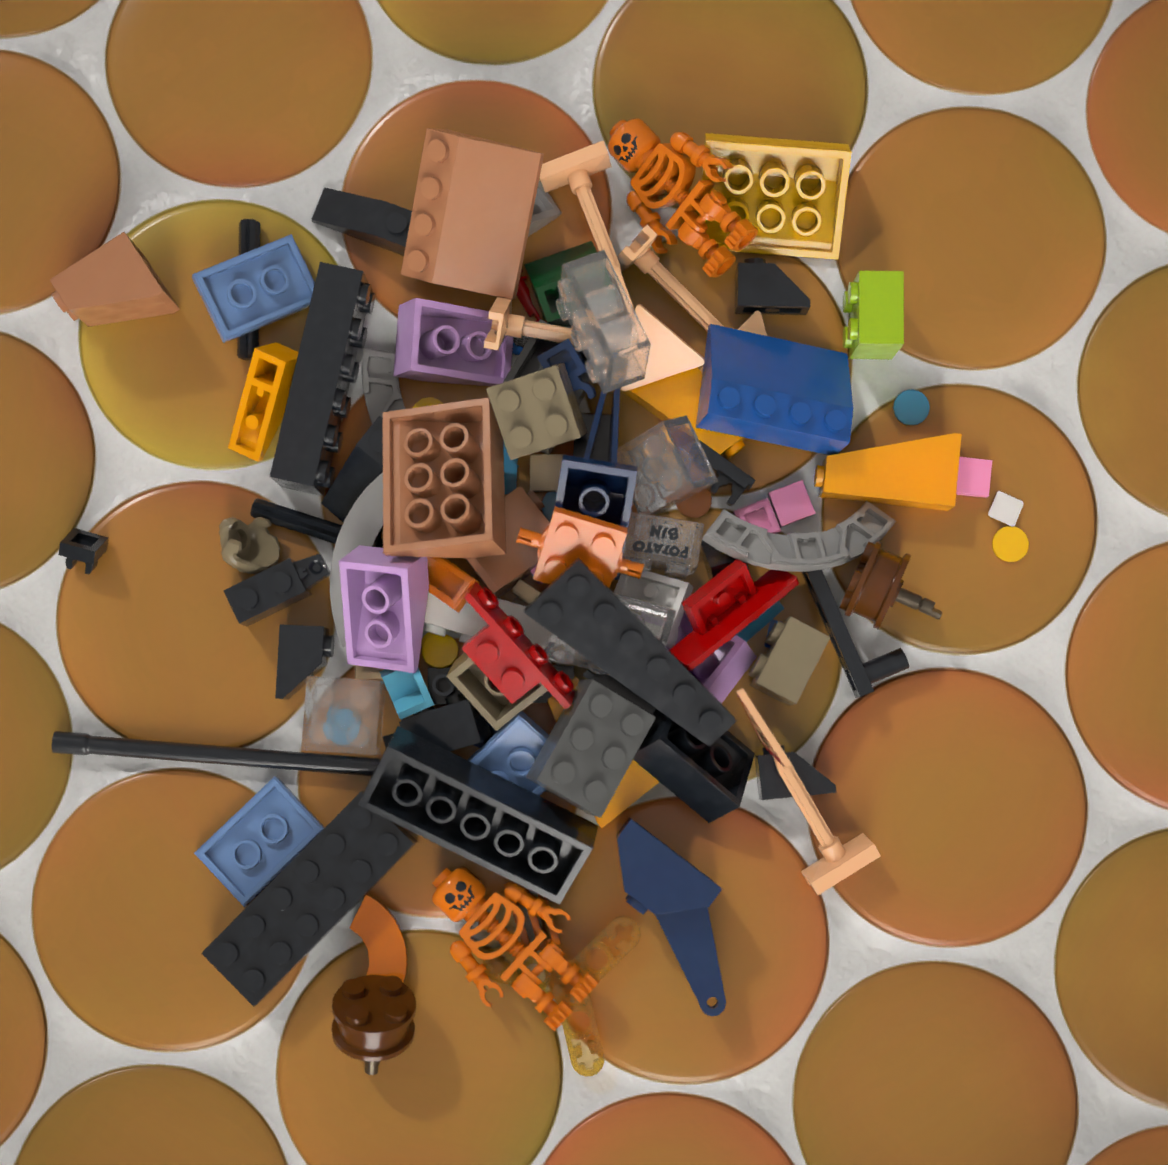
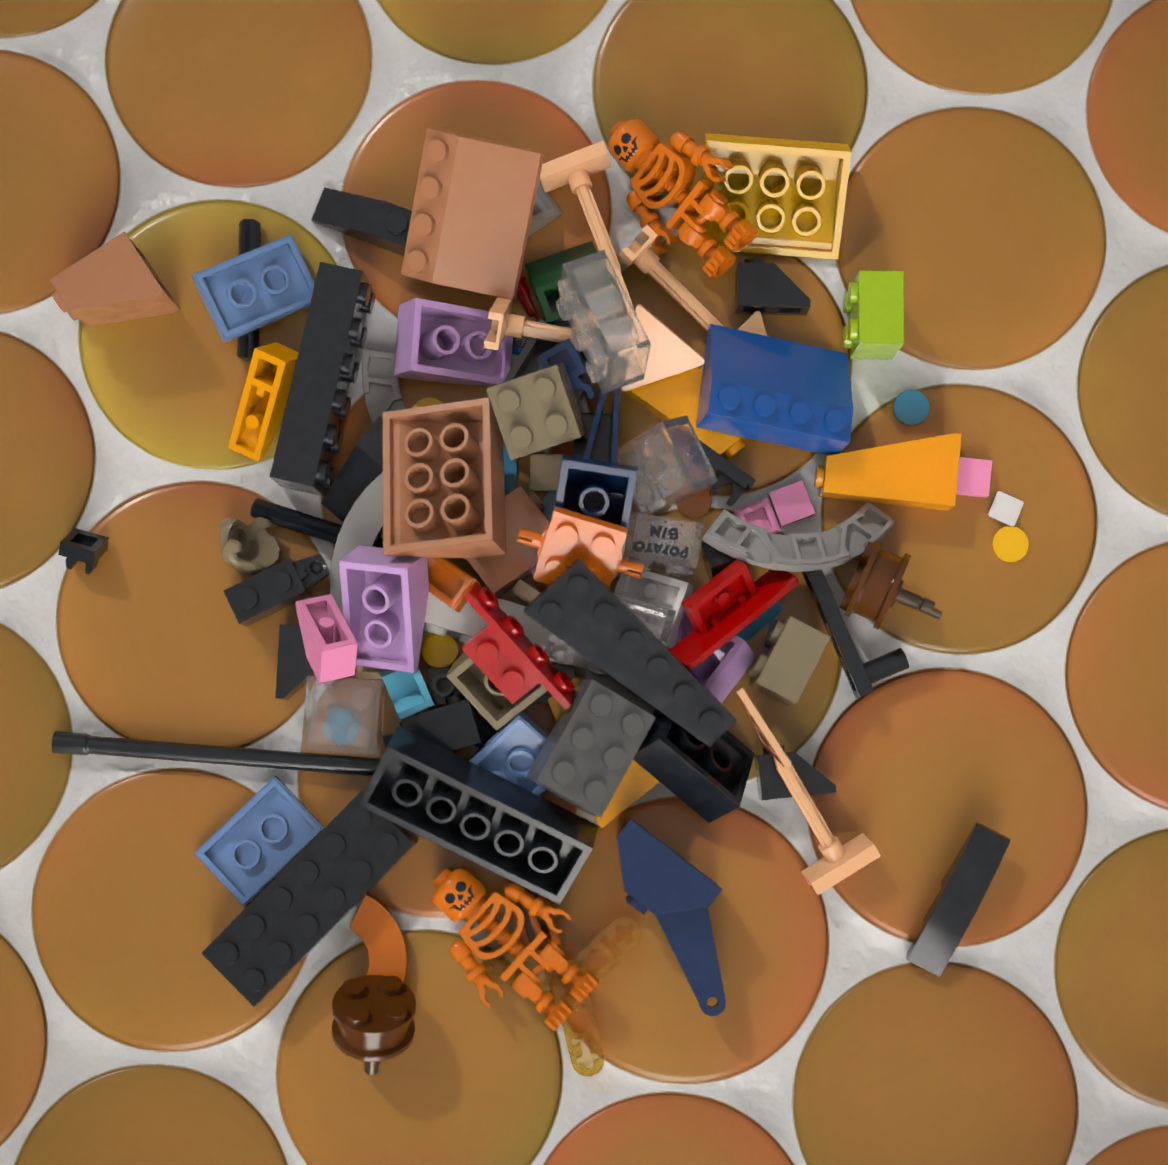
(326, 638): none -> bright pink slope
(958, 899): none -> black slope

